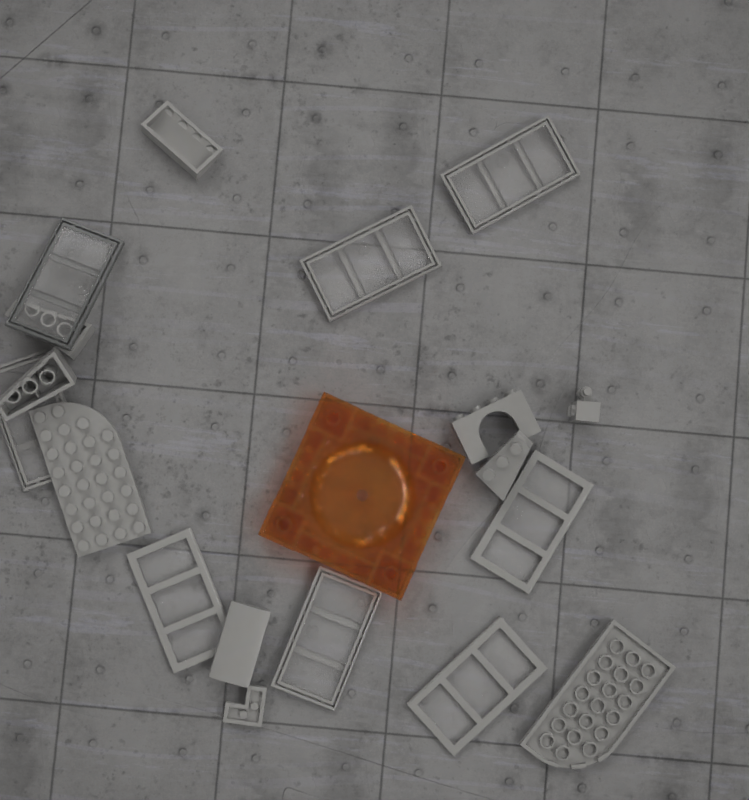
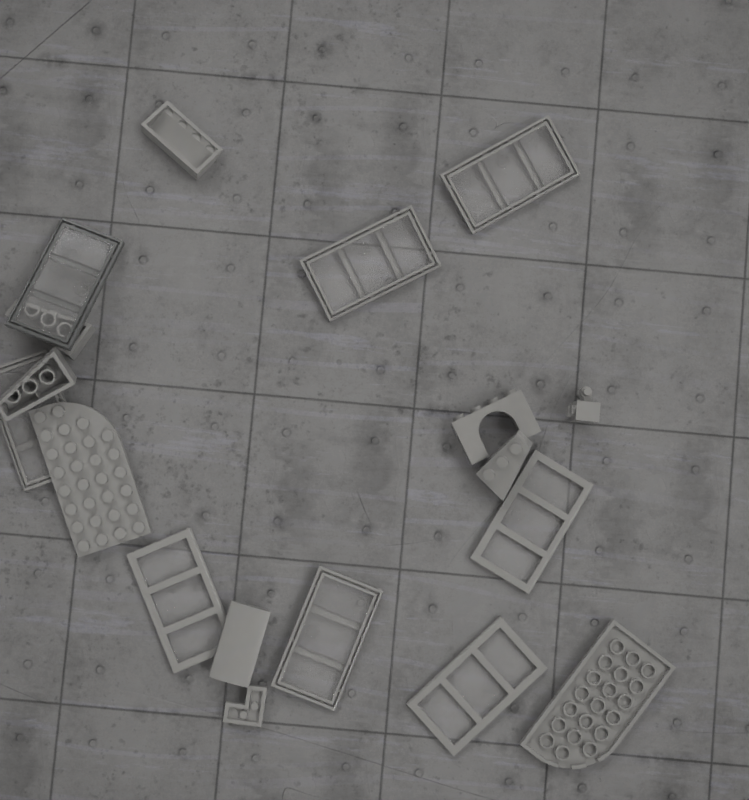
(369, 538): clear orange brick -> none

